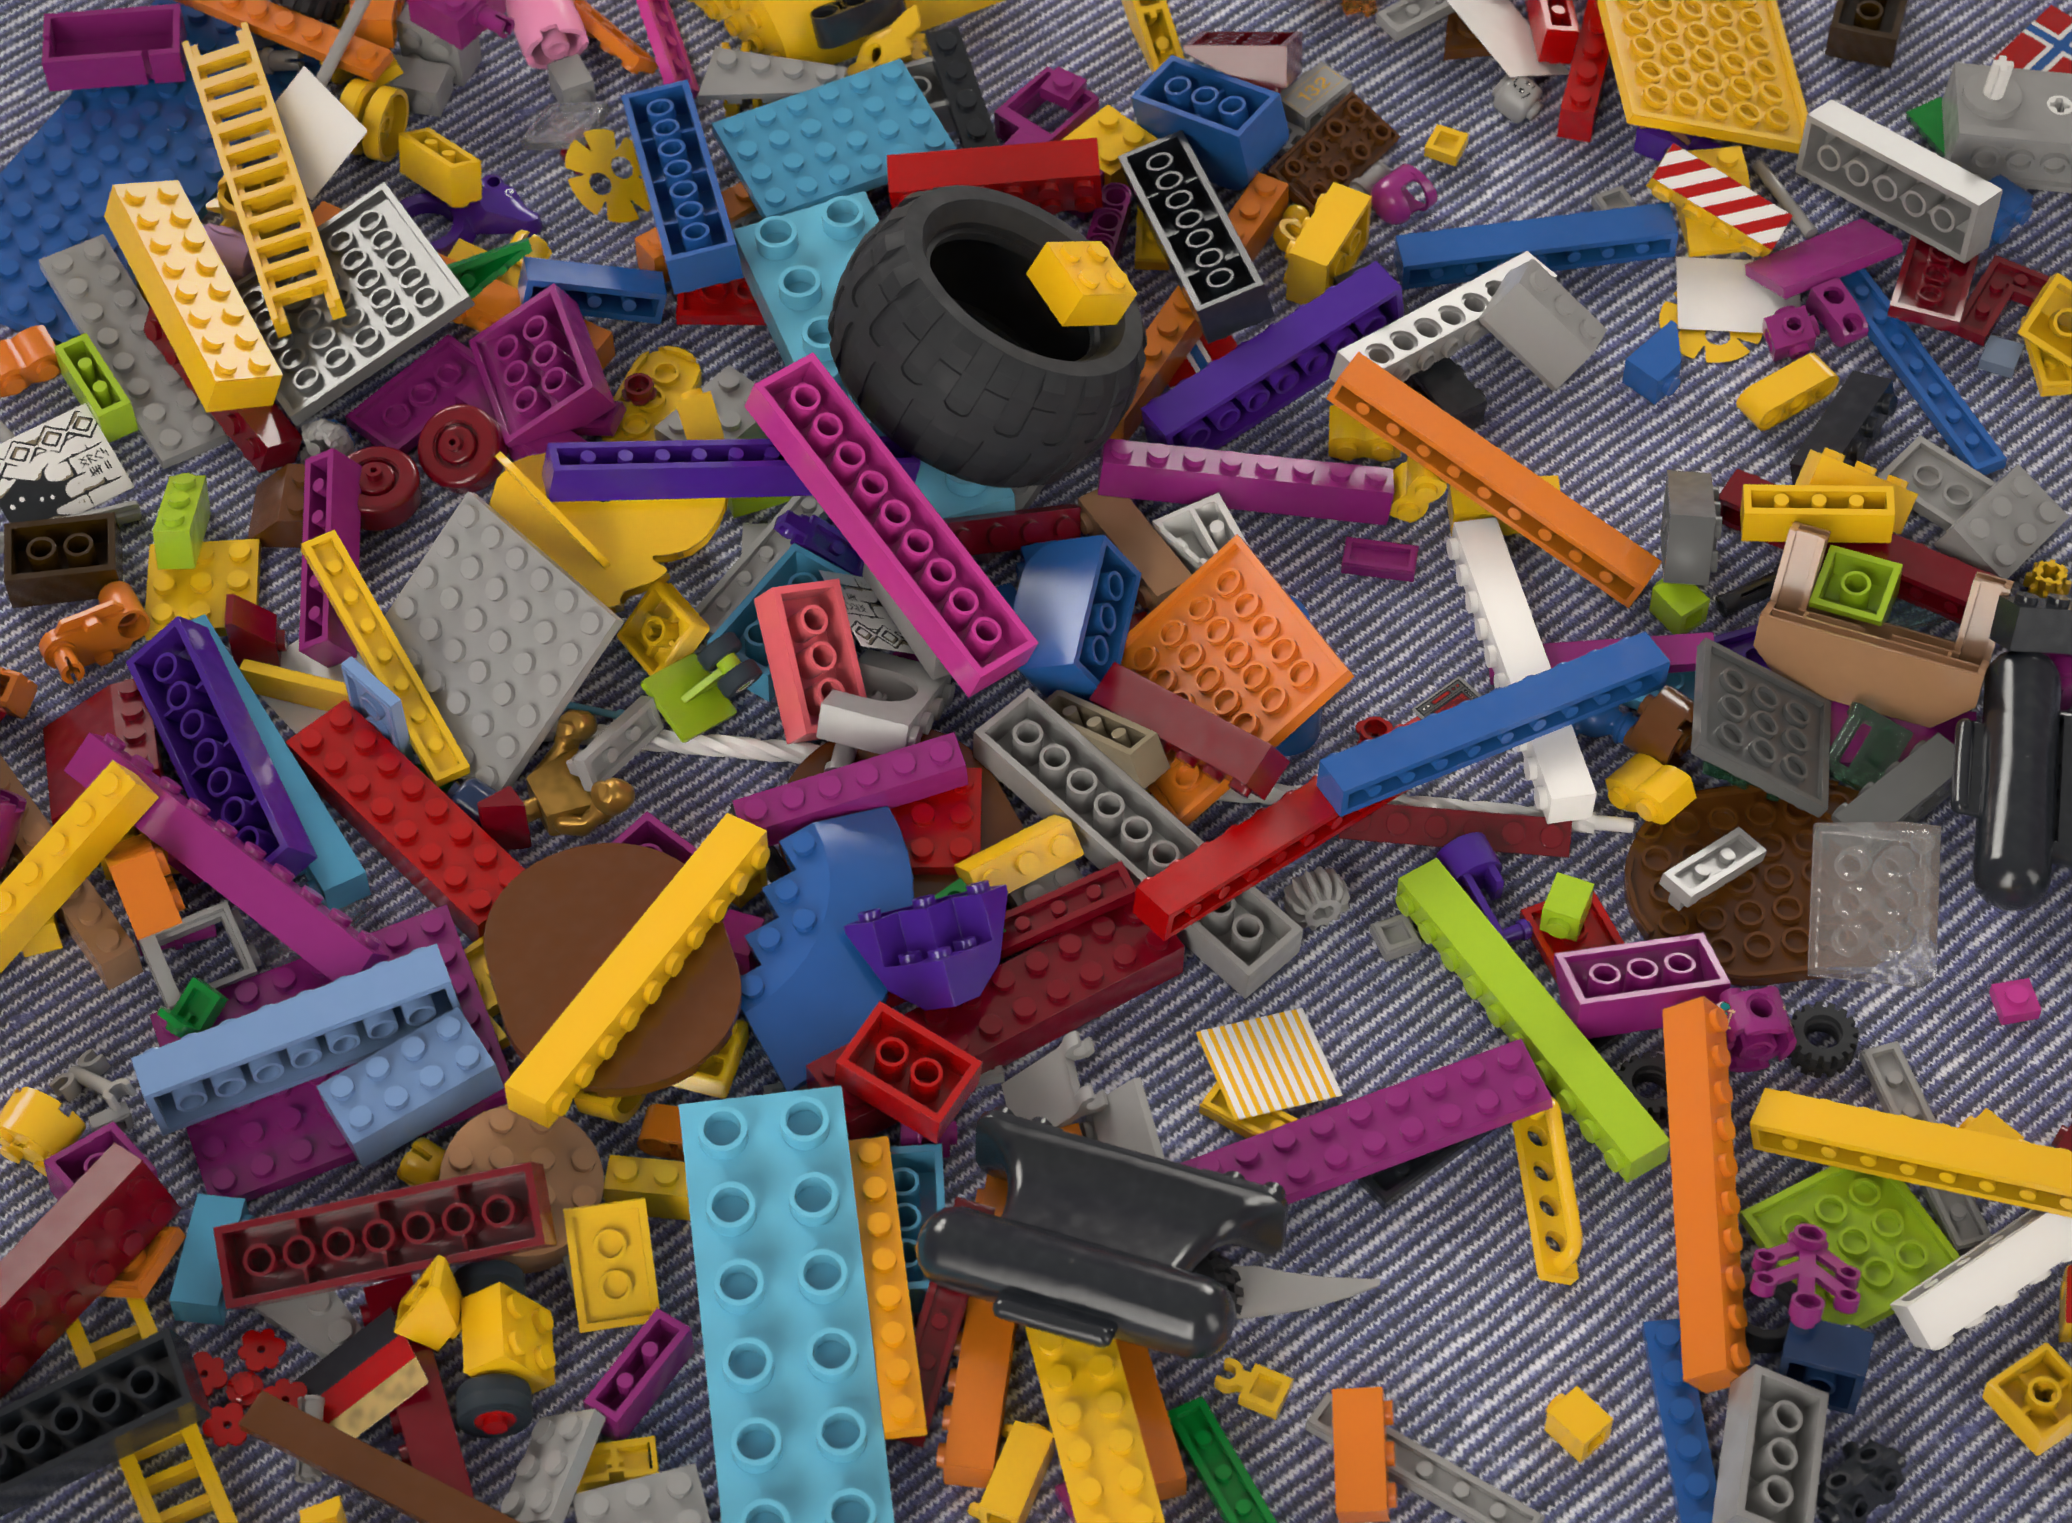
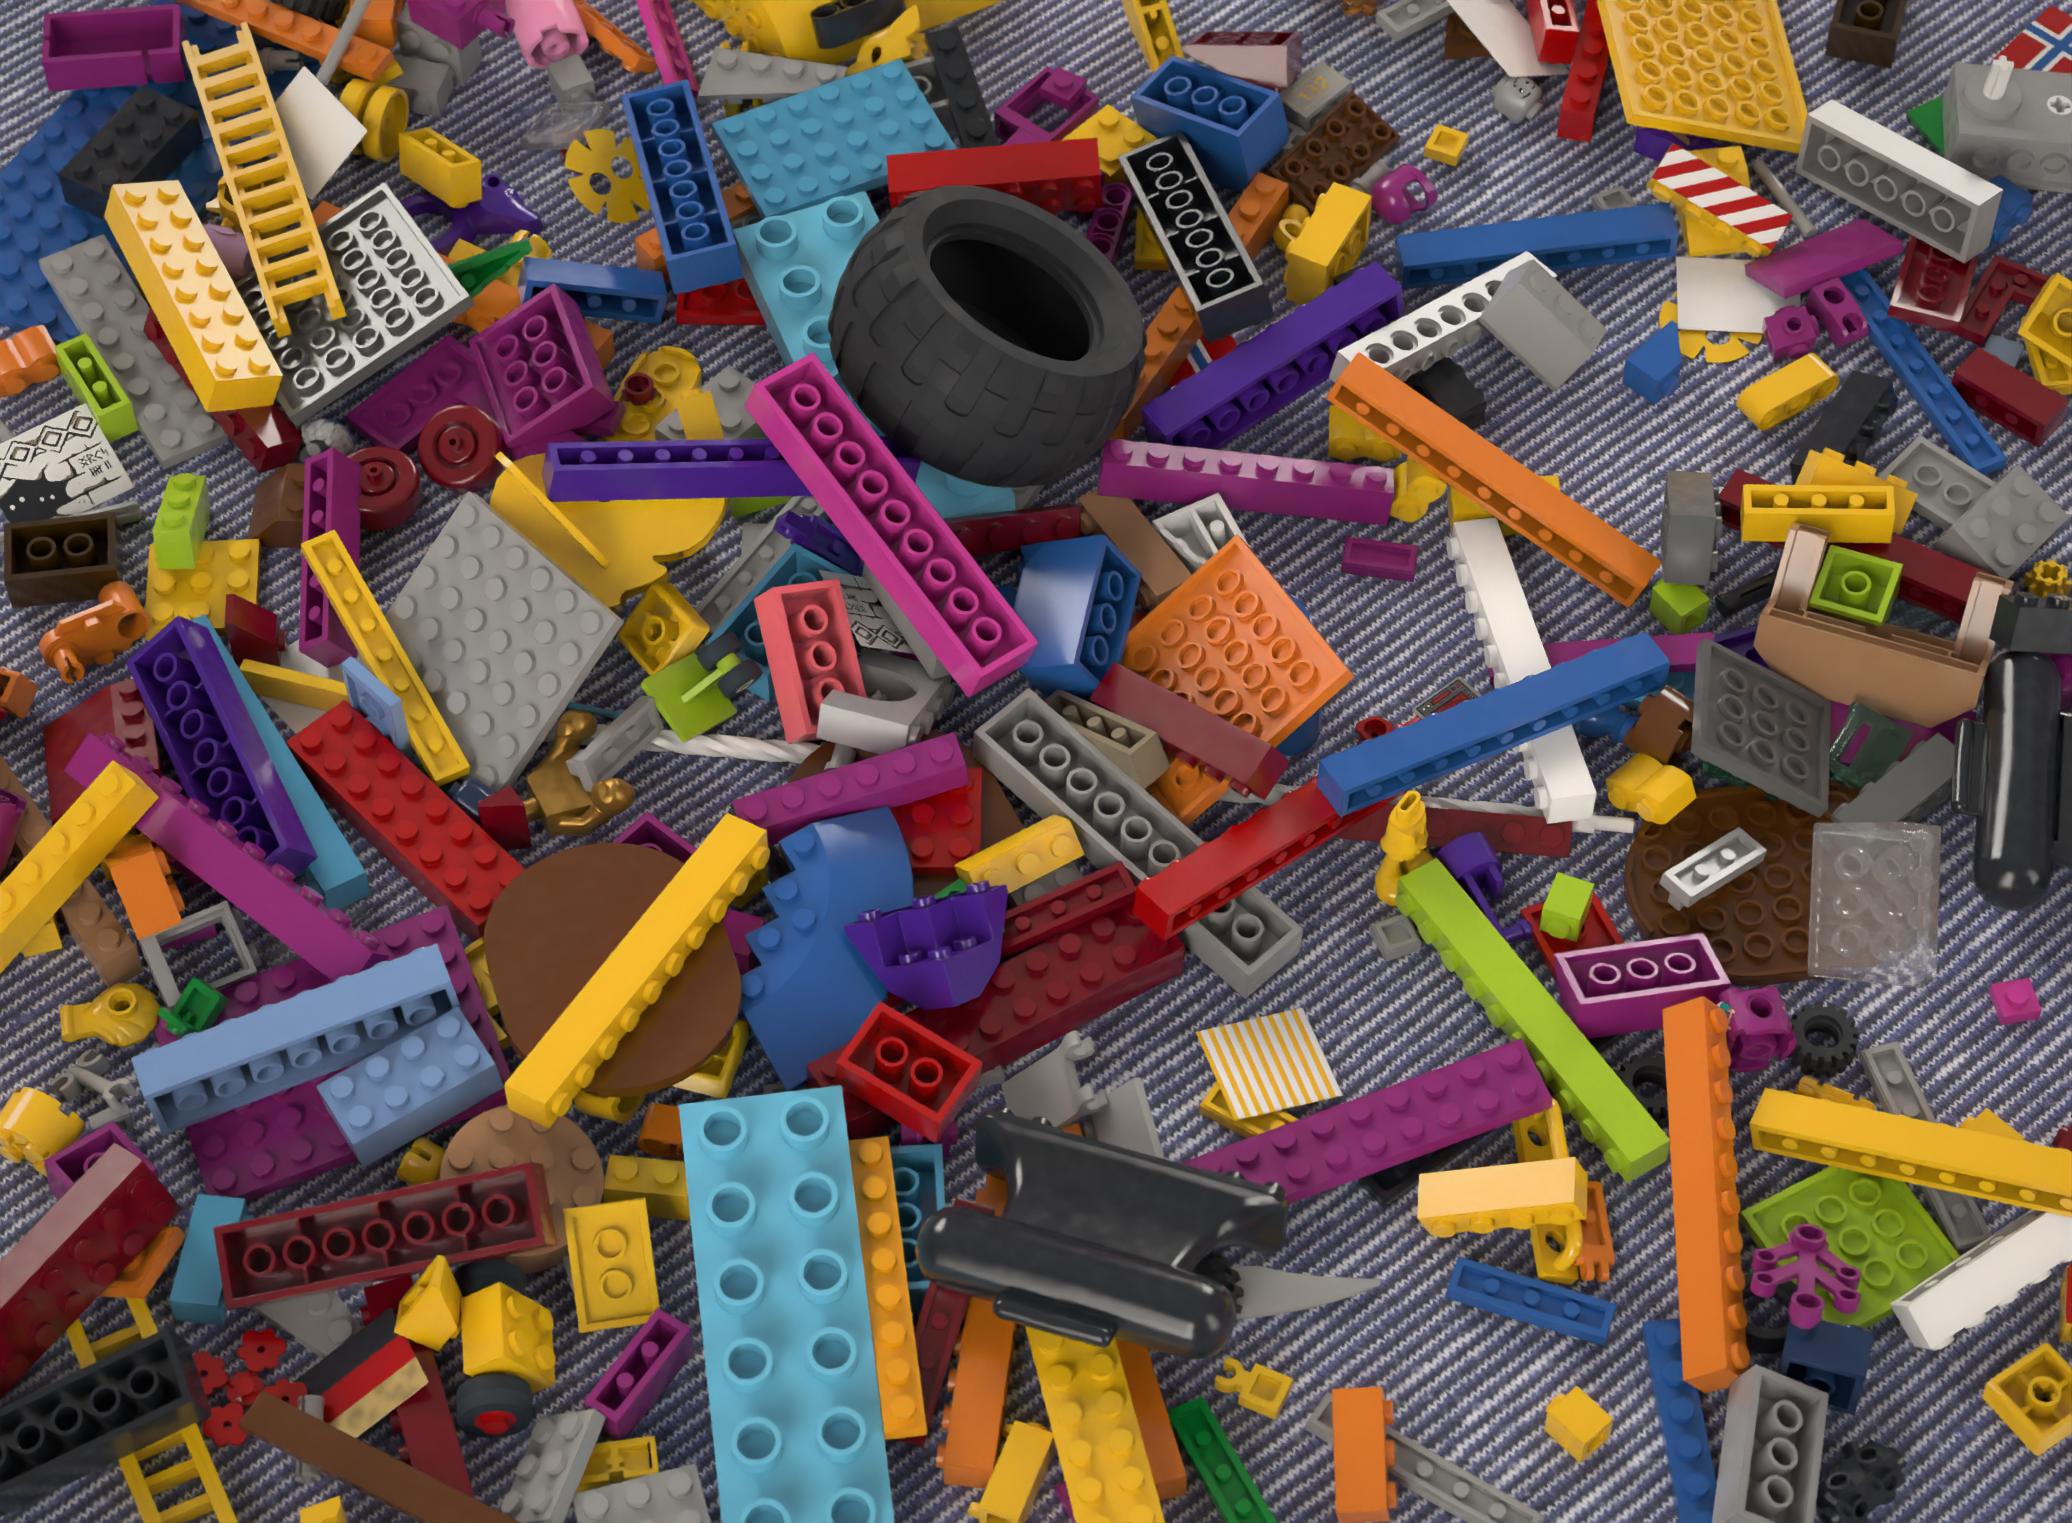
(117, 1016): none -> yellow animal
(134, 146): none -> black brick
(1081, 283): yellow brick -> none
(1316, 898): light grey gear -> none
(1403, 845): none -> yellow piece
(1502, 1197): none -> yellow brick
(1531, 1301): none -> blue plate
(1597, 1246): none -> orange hinge
(1809, 1087): none -> yellow axle
(2009, 397): none -> dark red brick

